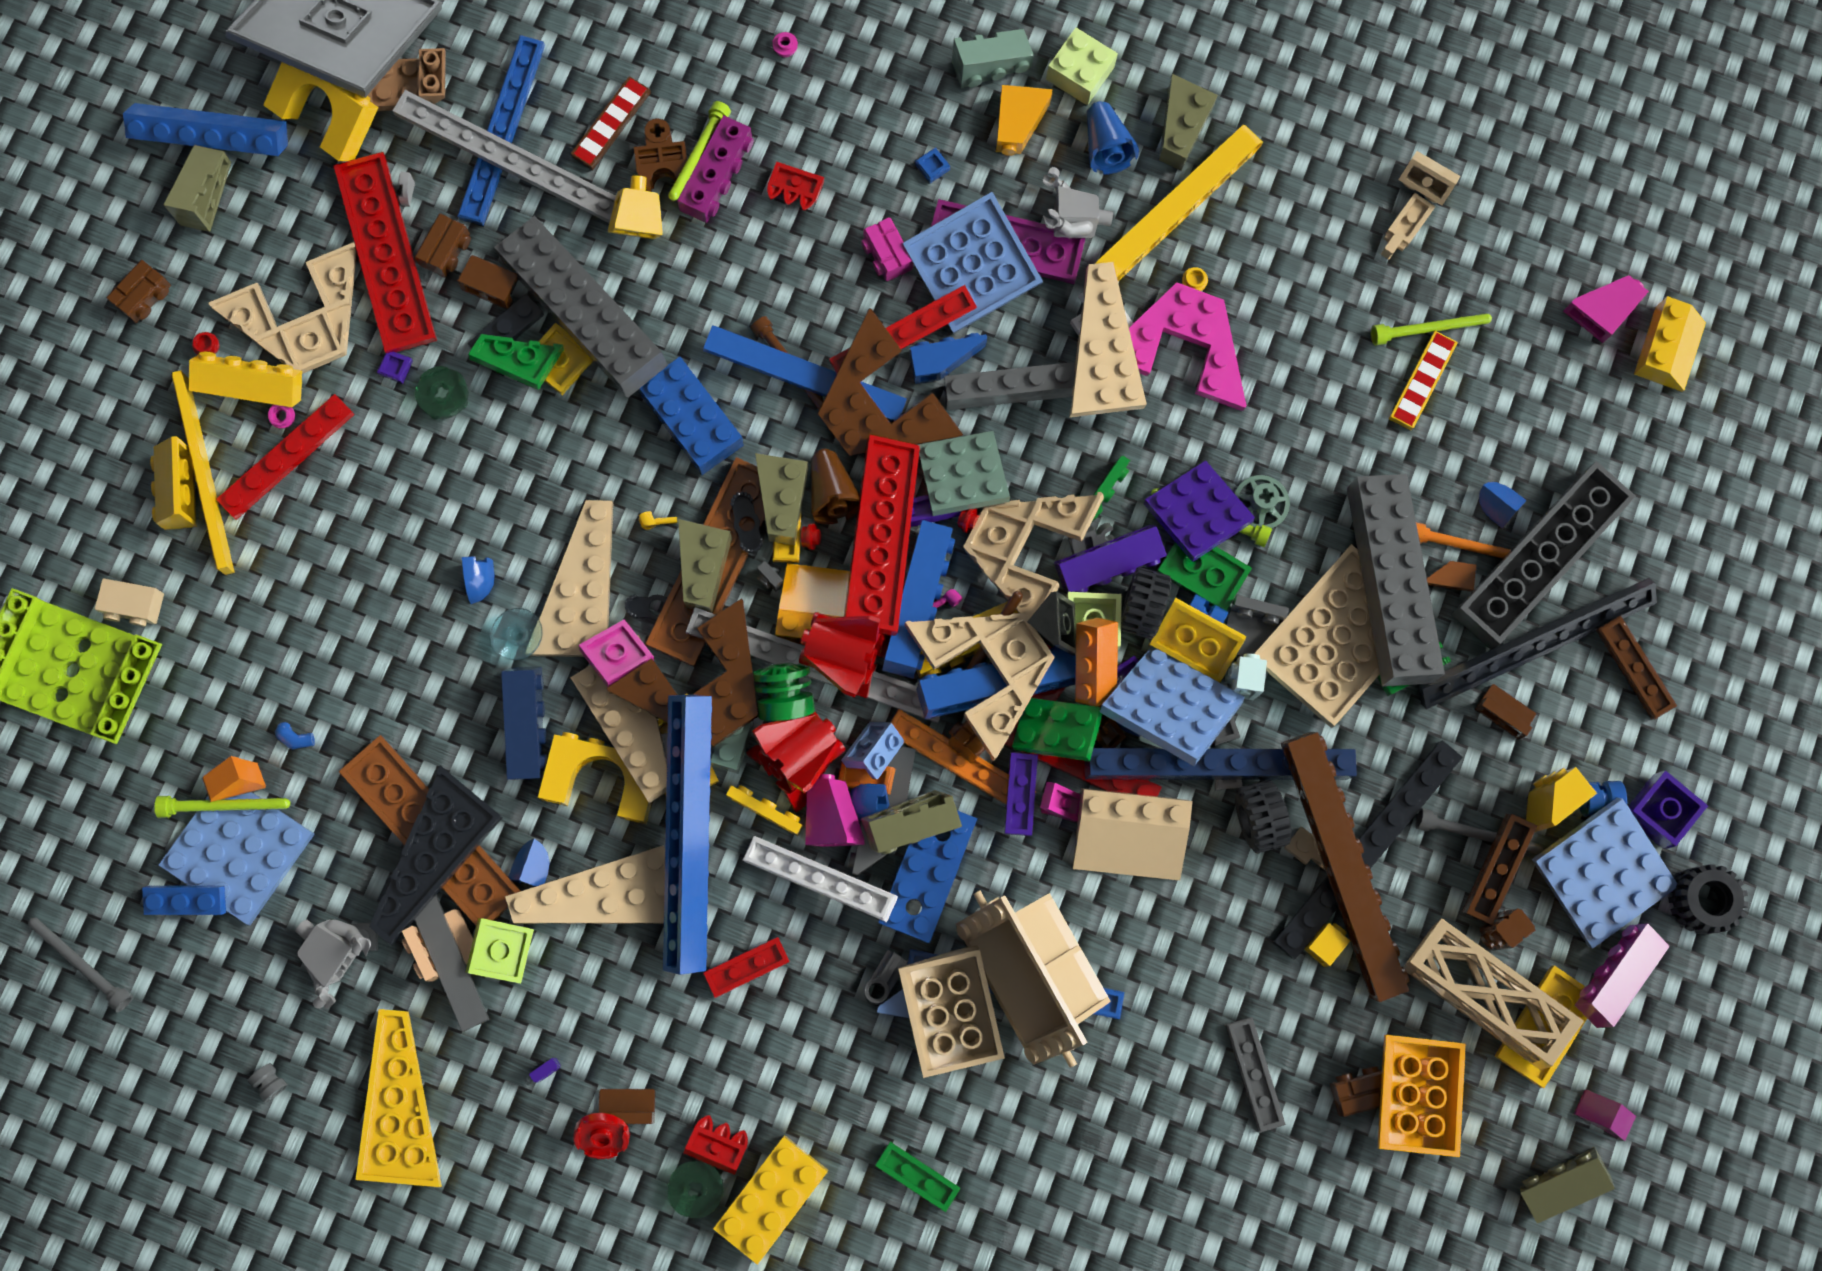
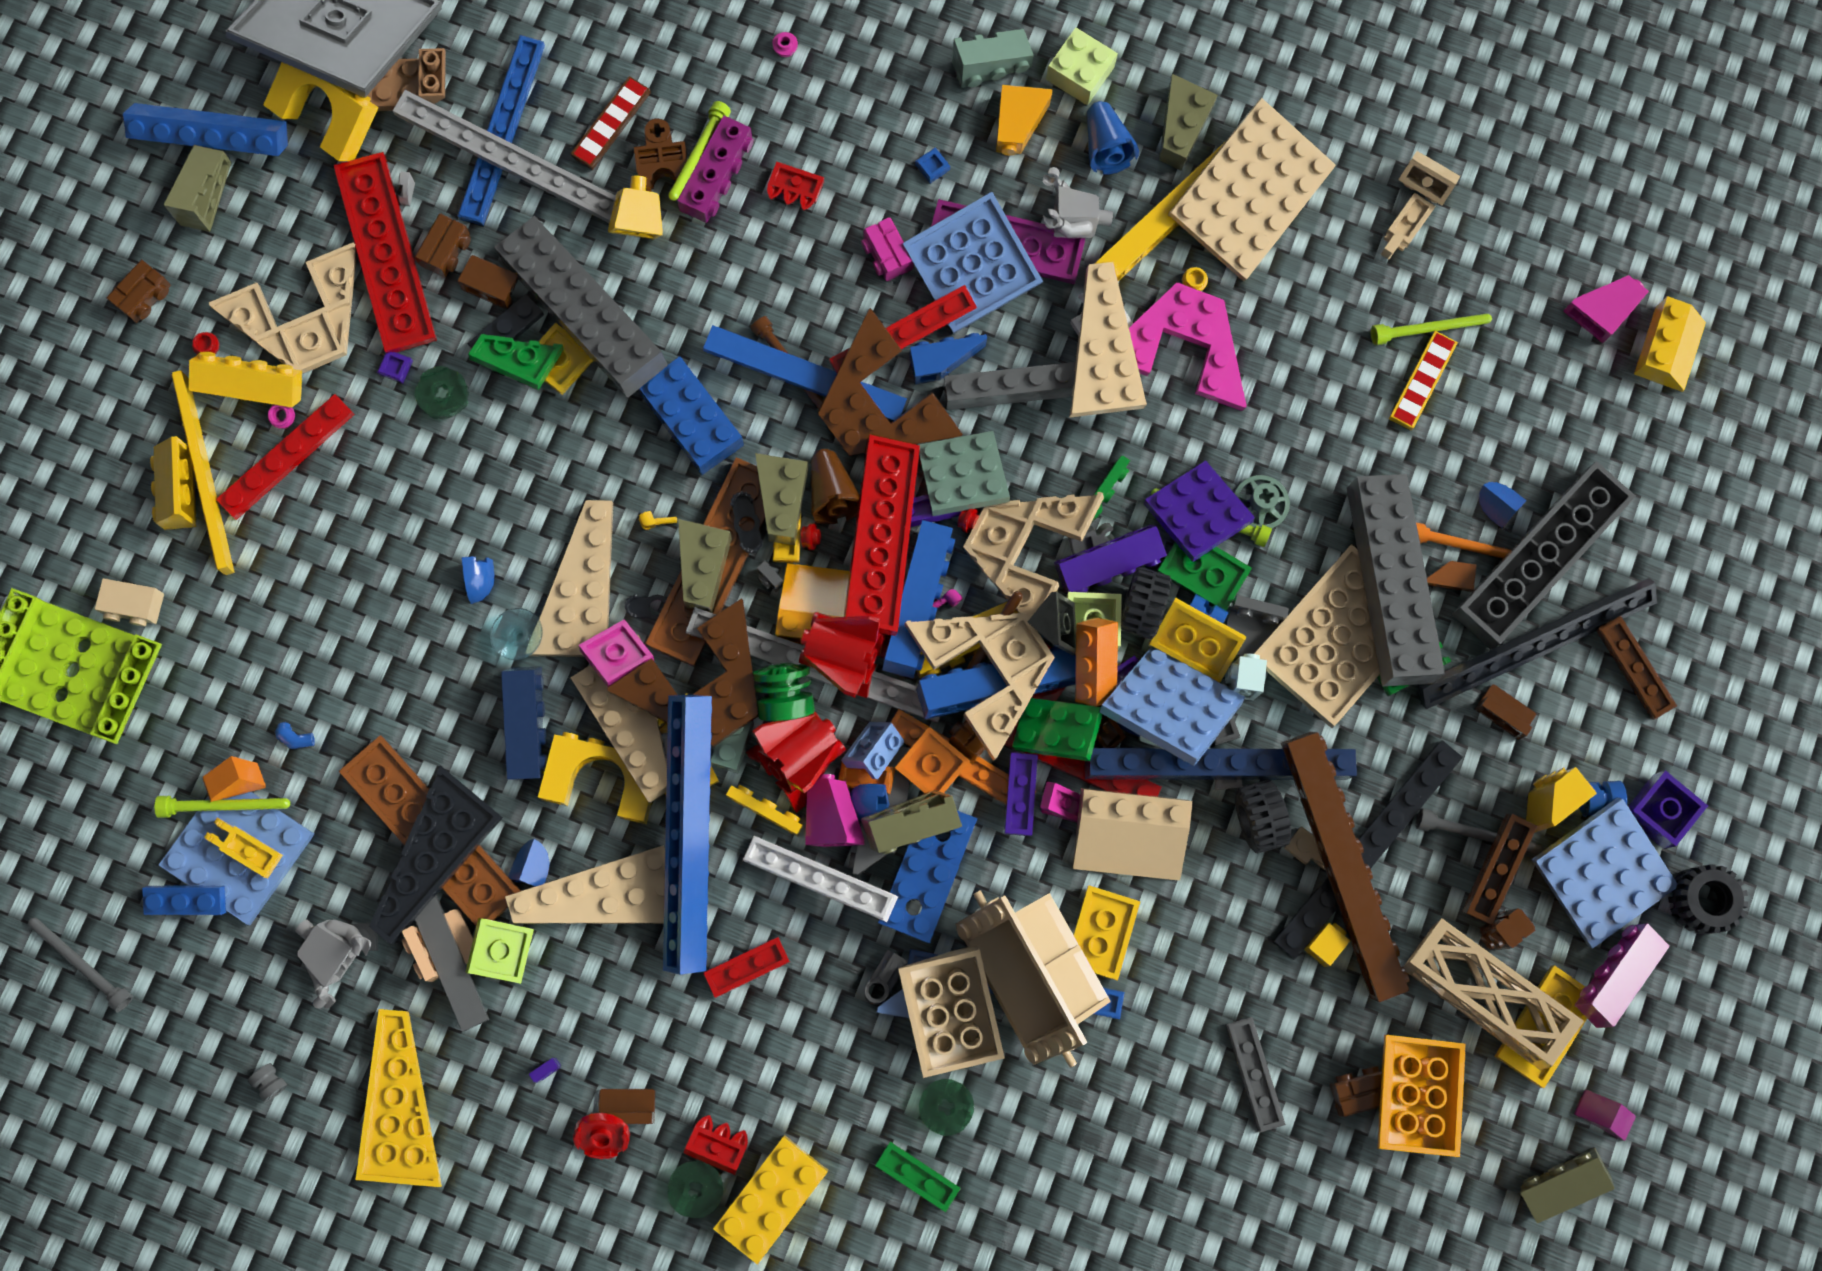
(246, 849): none -> yellow hinge
(932, 763): none -> orange plate
(960, 1114): none -> clear green plate
(1105, 929): none -> yellow plate
(1252, 189): none -> tan plate

